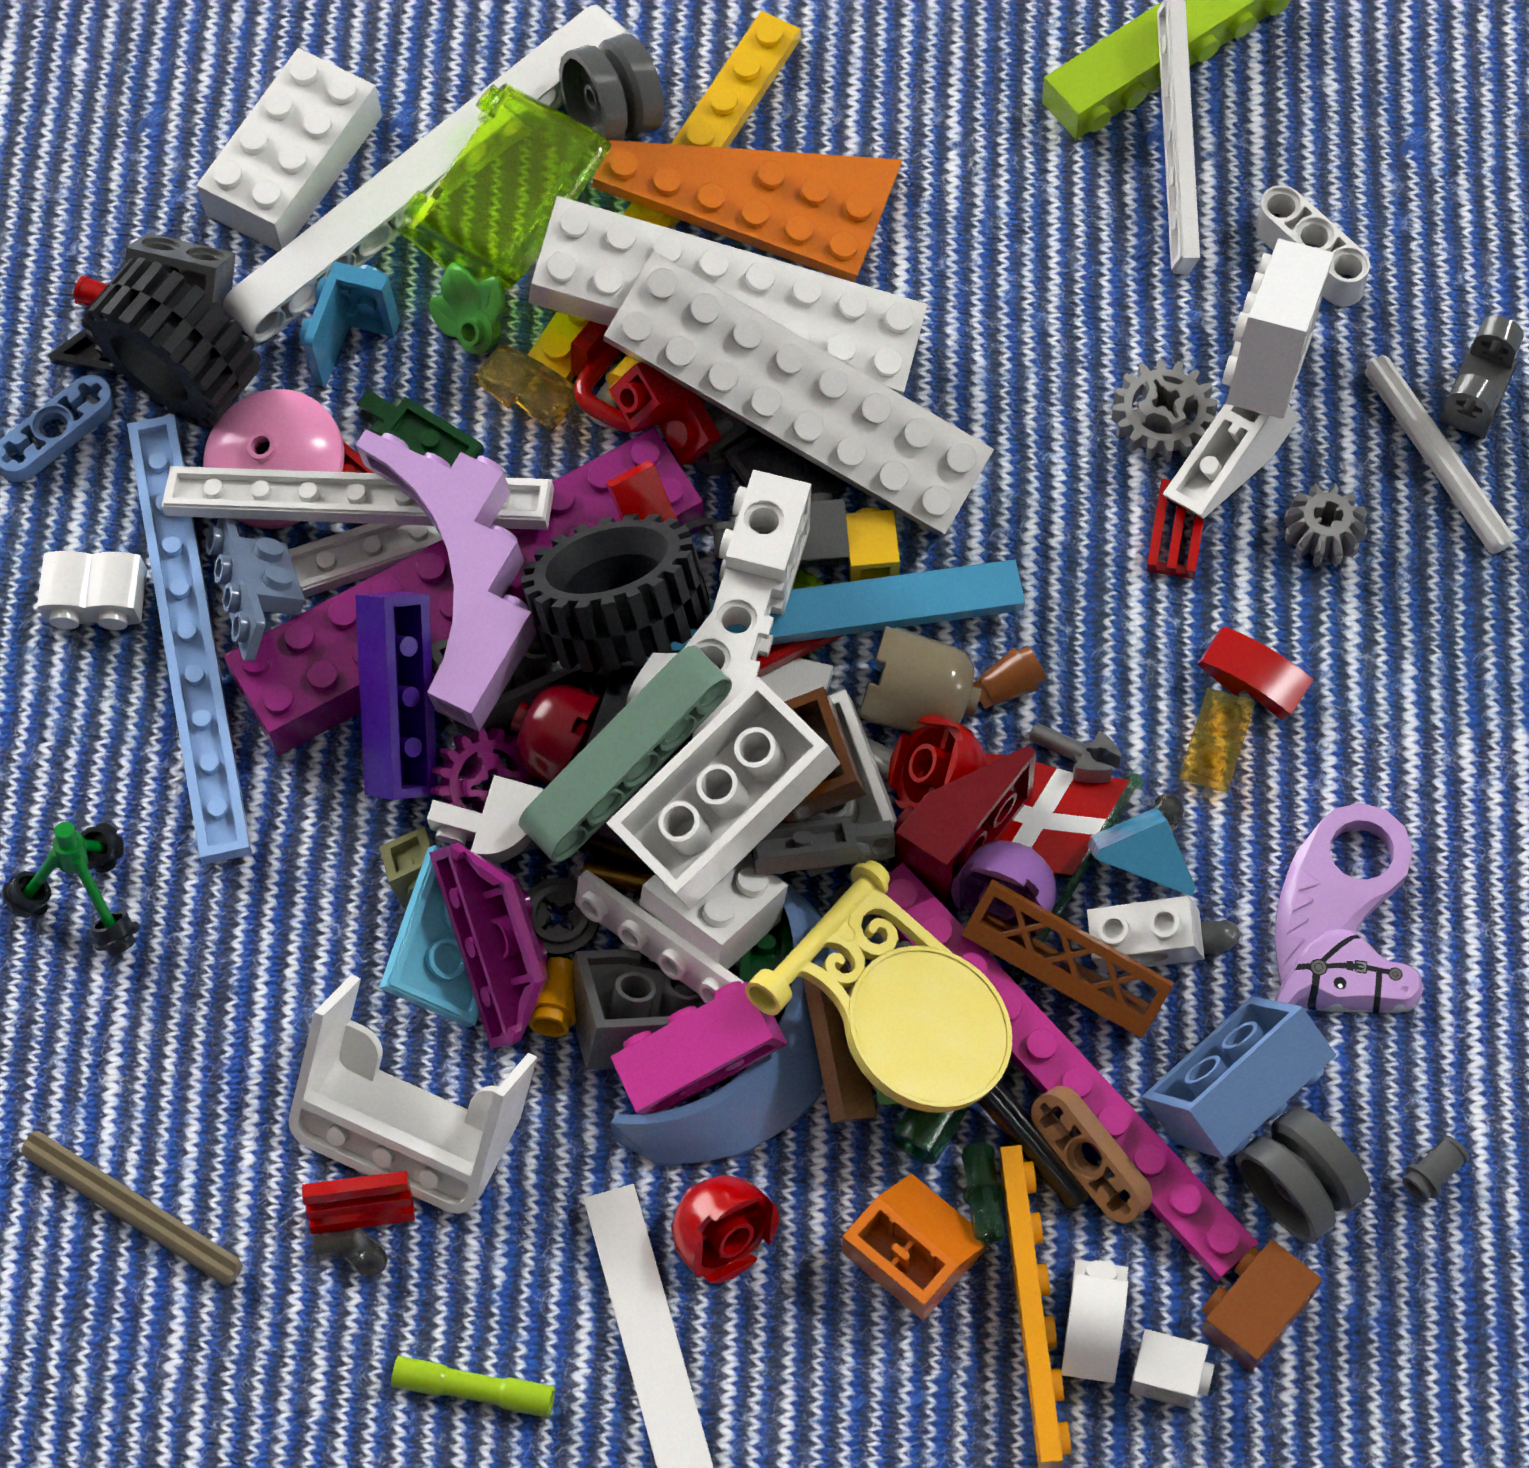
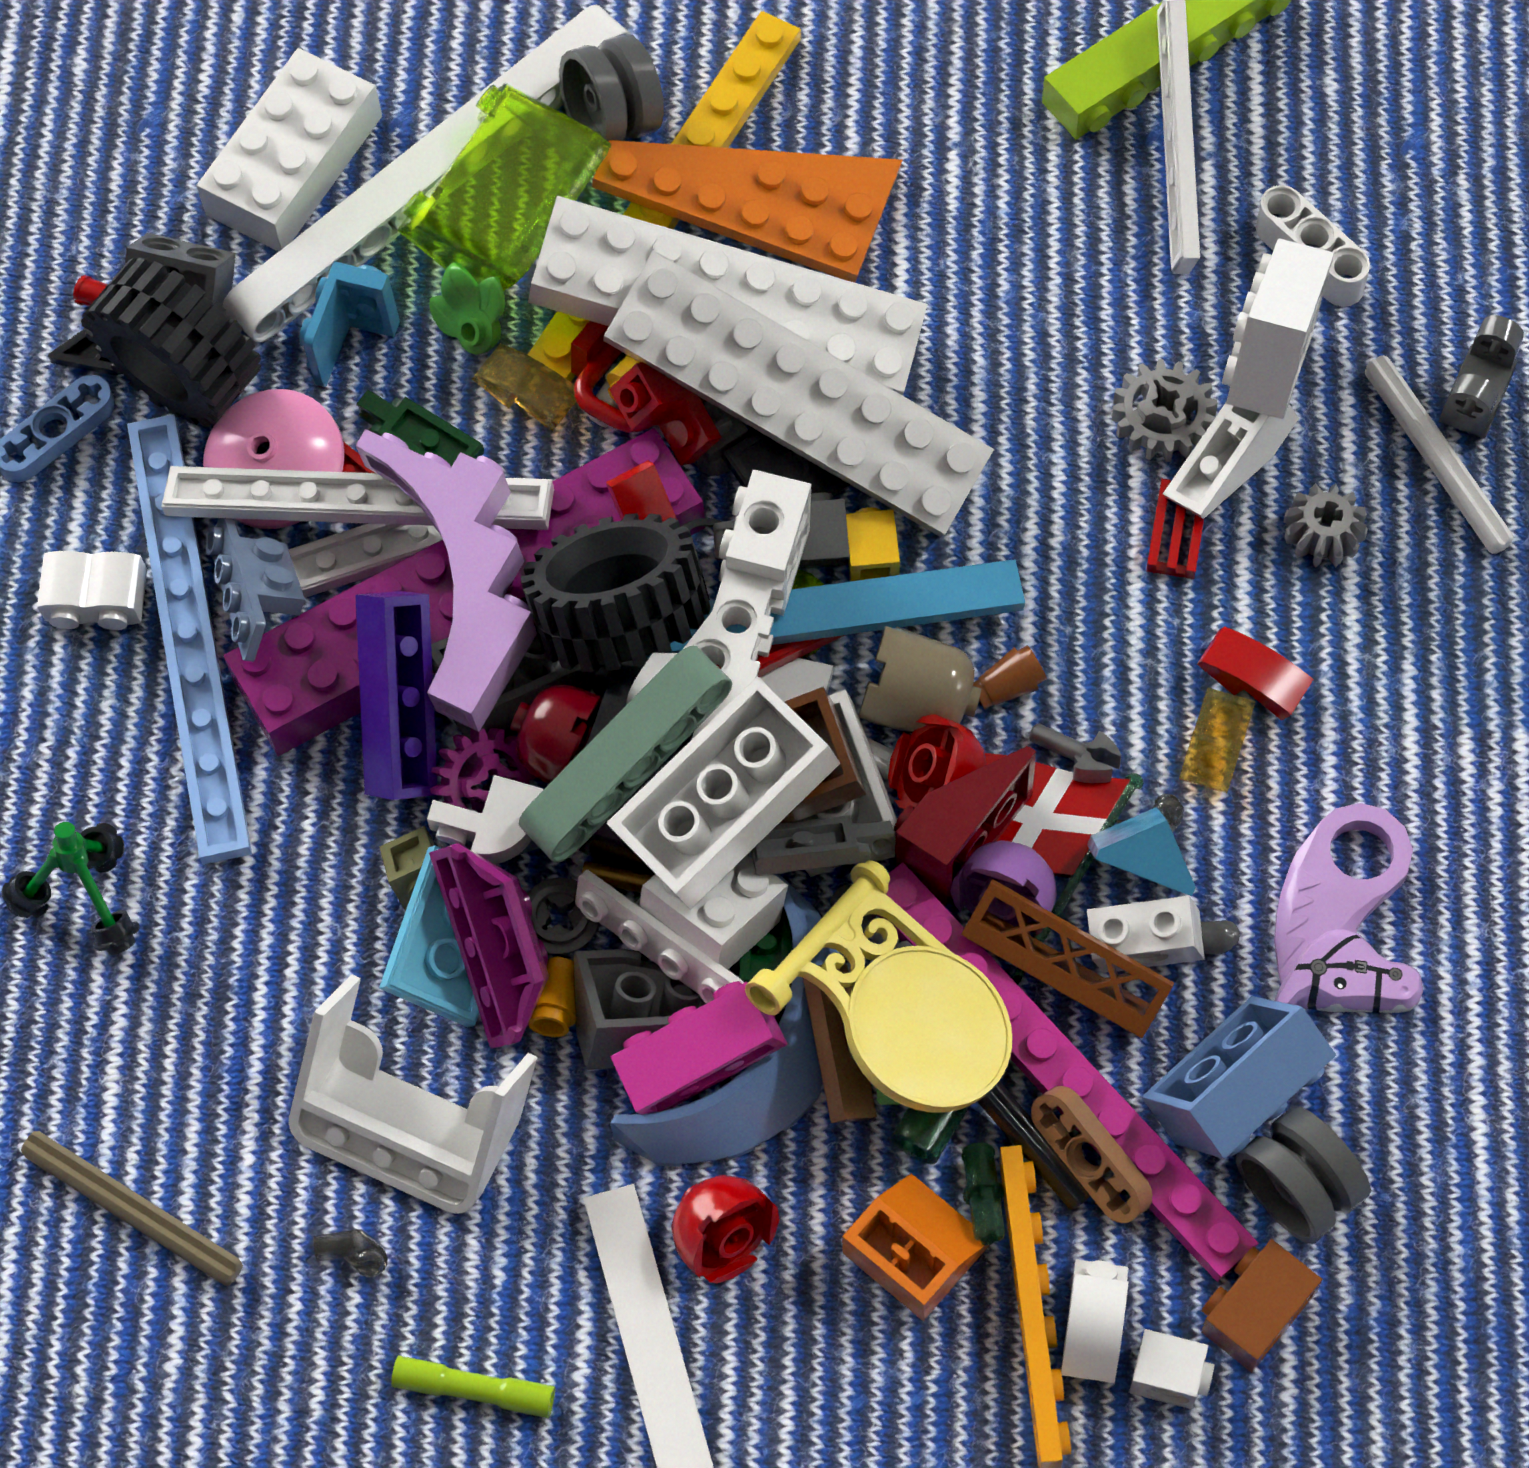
(362, 1206): red tile -> none
(1427, 1176): dark grey pin -> none

